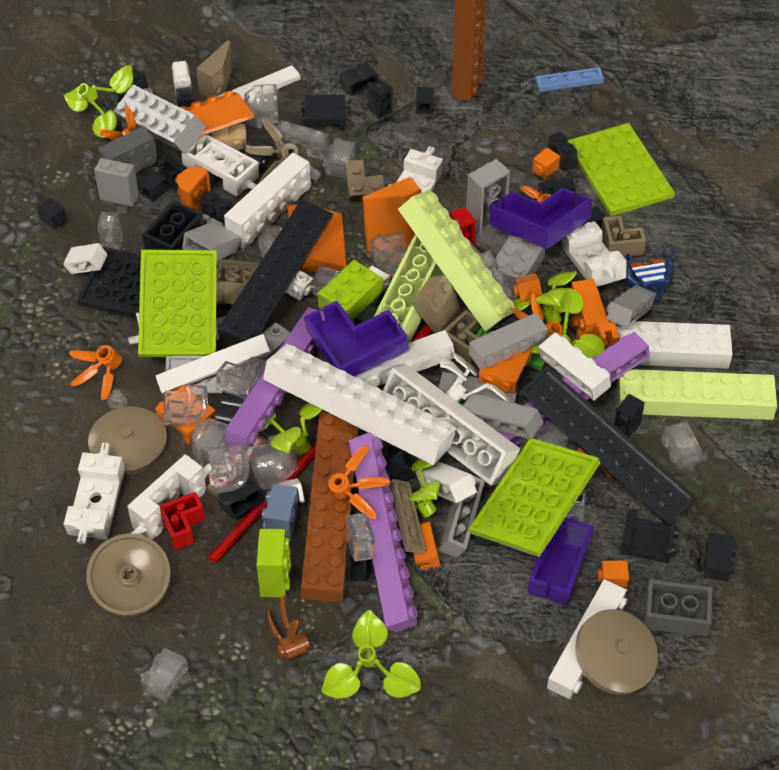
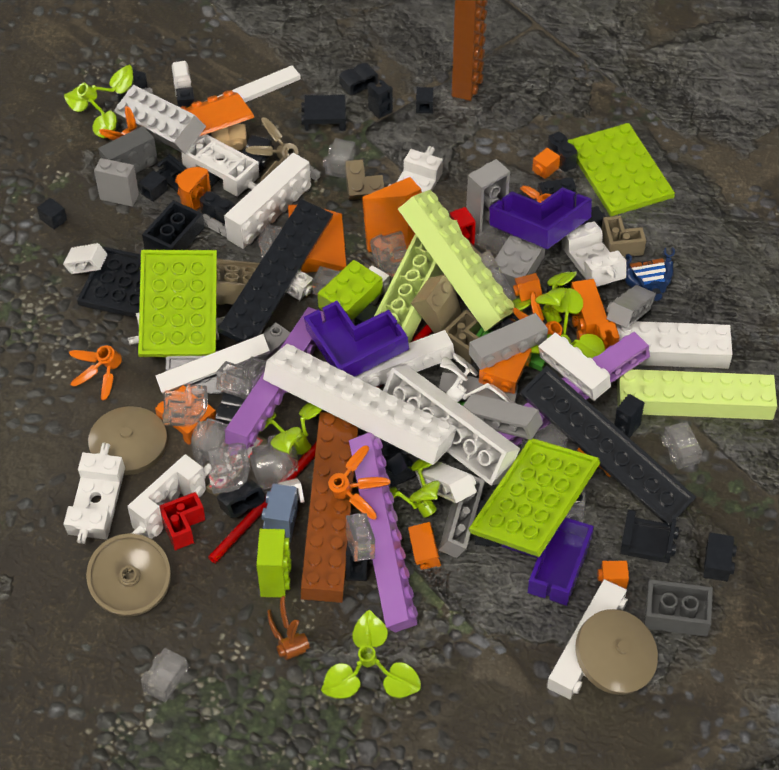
(110, 230): clear brick -> none
(117, 399): clear plate -> none
(212, 238): light grey brick -> none
(215, 71): dark tan slope -> none
(263, 103): clear brick -> none
(314, 141): clear arch -> none
(407, 517): dark tan tile -> none
(569, 79): medium blue tile -> none

